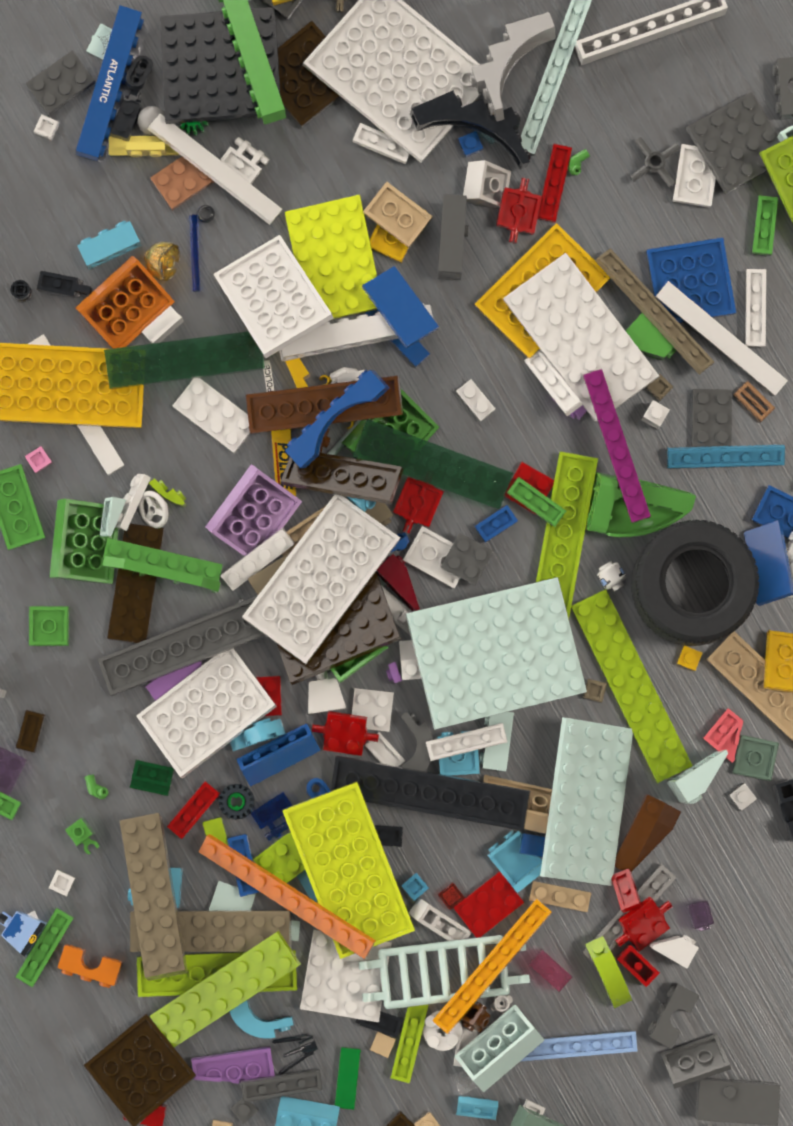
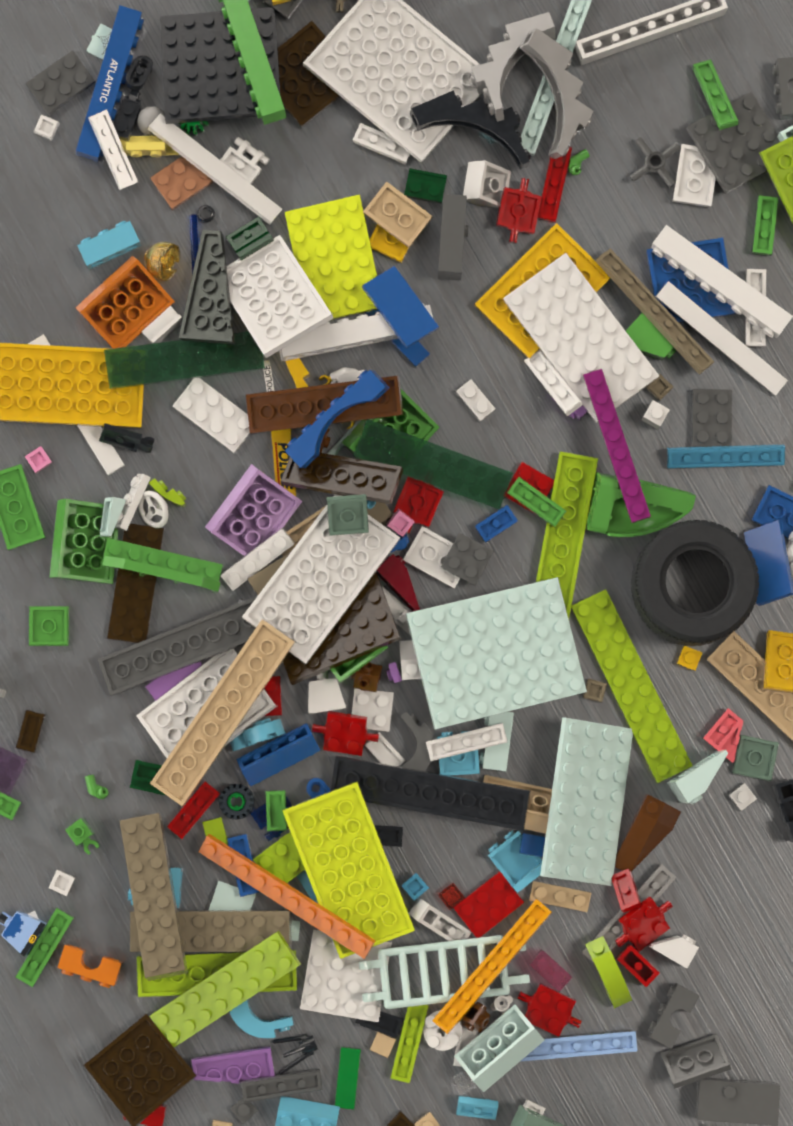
(21, 294): black wheel -> none
(62, 285): black hinge -> none
(113, 149): none -> white tile
(125, 439): none -> black plate
(208, 302): none -> pearl dark grey wing
(222, 712): none -> tan plate
(249, 238): none -> plate
(274, 810): none -> bright green tile
(347, 514): none -> sand green tile
(367, 677): none -> reddish brown brick
(400, 522): none -> bright pink plate
(425, 185): none -> dark green plate
(470, 144): blue plate -> none
(549, 1009): none -> red plate
(565, 87): none -> light grey arch
(611, 576): white head -> none
(700, 915): clear purple brick -> none
(715, 94): none -> bright green tile
(721, 282): none -> white brick
(765, 413): medium nougat tile -> none

